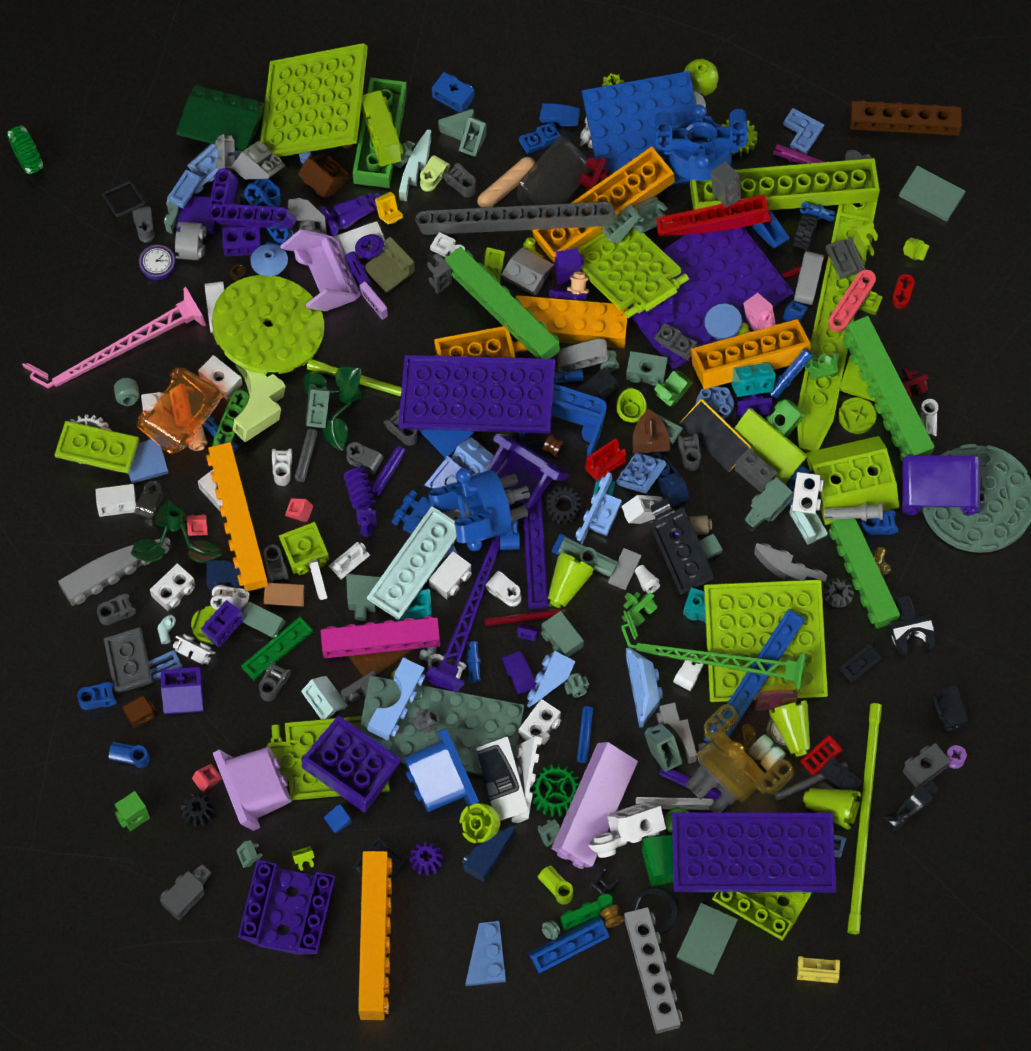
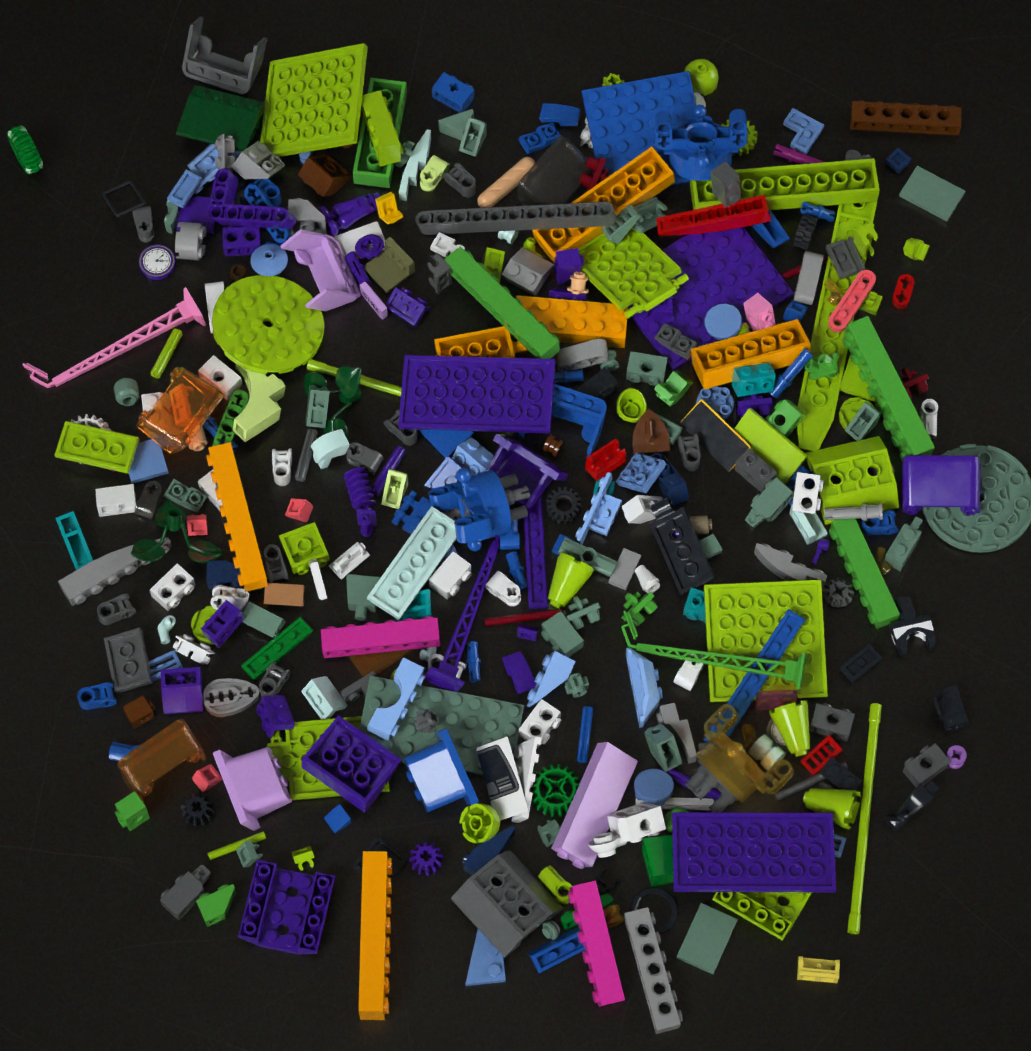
(74, 540): none -> teal slope
(159, 757): none -> clear orange windscreen
(166, 353): none -> lime axle
(185, 496): none -> sand green slope
(216, 906): none -> bright green slope
(218, 69): none -> dark grey windscreen
(229, 707): none -> light grey piece
(234, 846): none -> lime bar
(275, 714): none -> dark purple bracket
(328, 447): none -> light aqua brick
(394, 489): none -> yellowish green slope
(407, 306): none -> dark purple bracket
(496, 907): none -> dark grey slope
(510, 236): none -> light aqua wheel
(516, 570): none -> blue axle
(591, 612): none -> sand green hips
(596, 943): none -> dark pink brick
(653, 786): none -> medium blue tile
(822, 545): none -> dark purple hand
(835, 292): none -> clear yellow arm
(838, 730): none -> dark grey brick
(863, 422): none -> sand green slope
(898, 160): none -> dark blue plate
(904, 544): none -> sand green hinge

